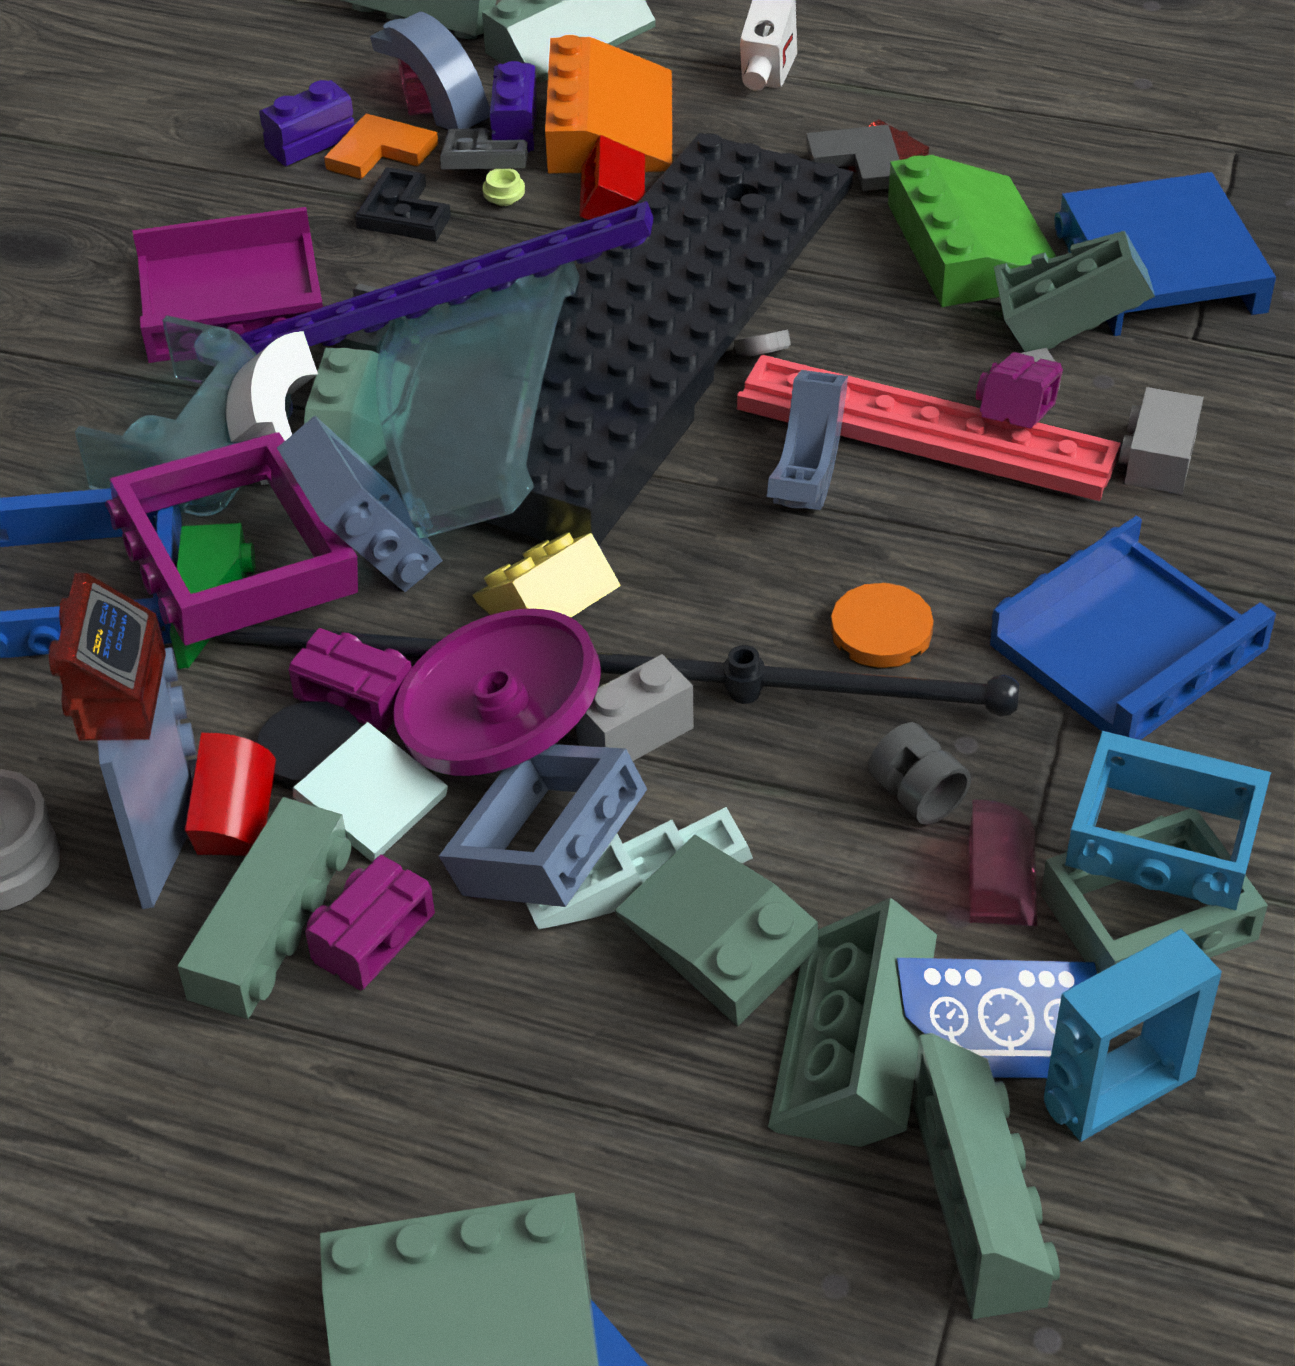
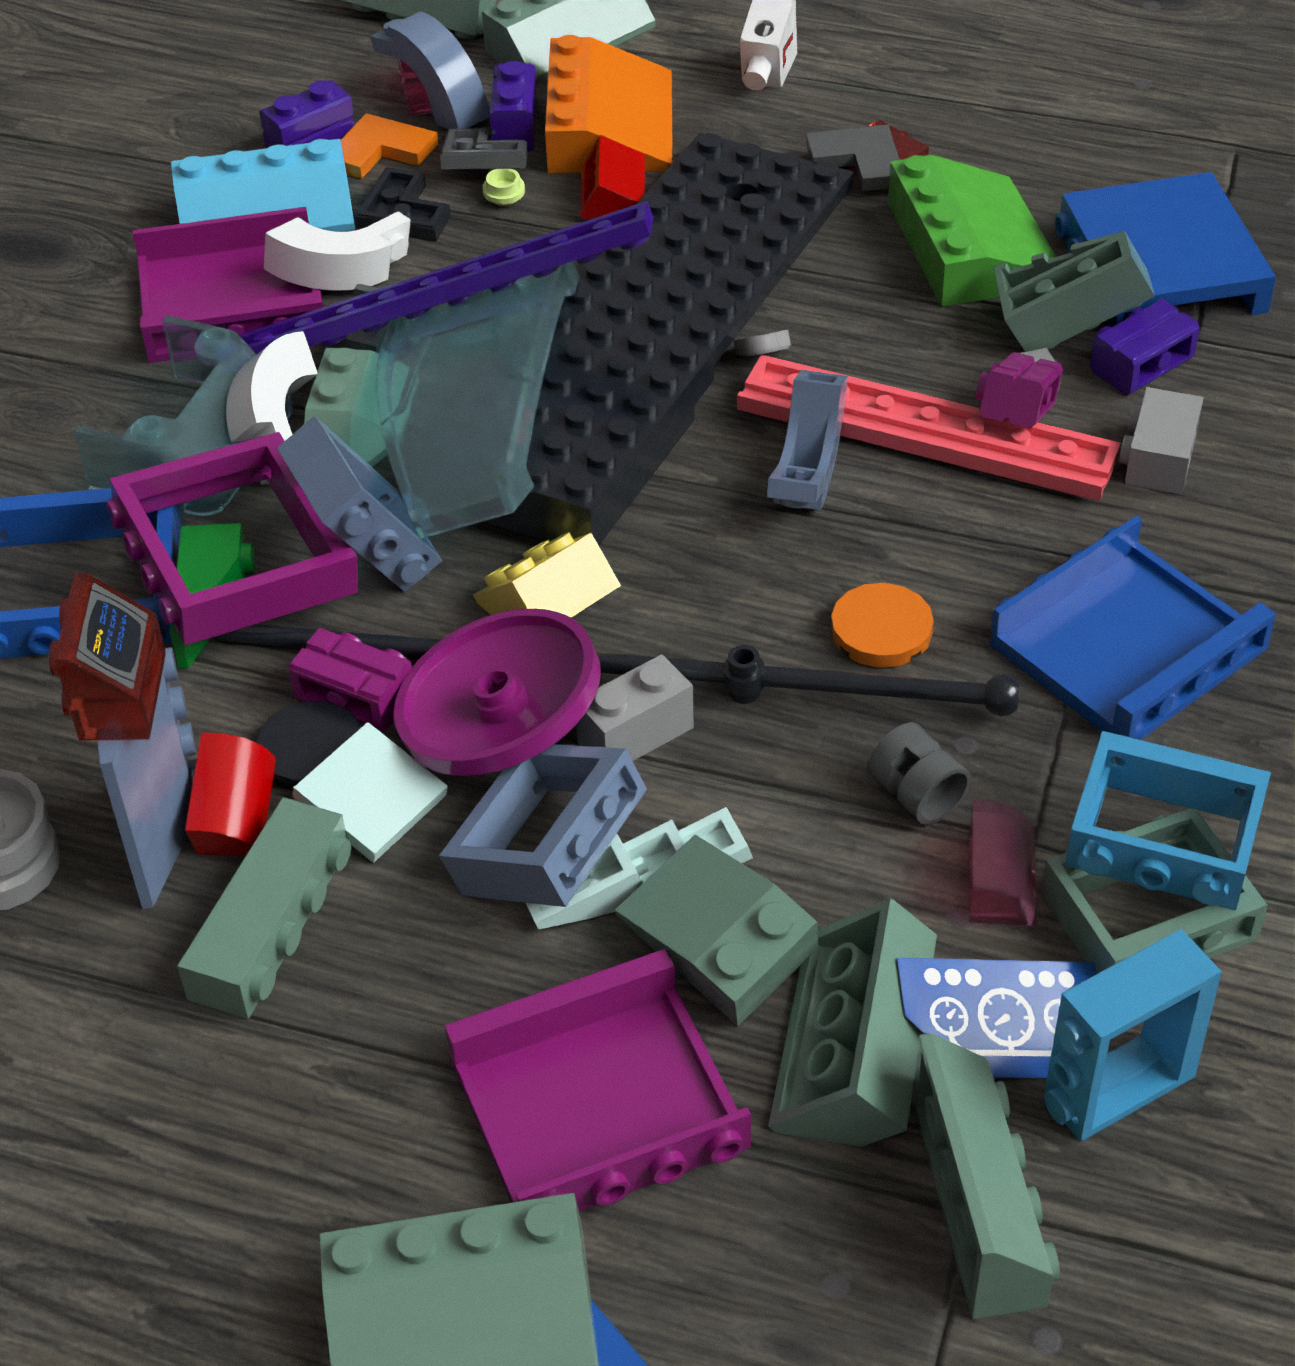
(267, 181): none -> medium azure slope
(336, 259): none -> white arch
(369, 921): magenta brick -> none
(596, 1087): none -> magenta panel
(1144, 346): none -> dark purple brick

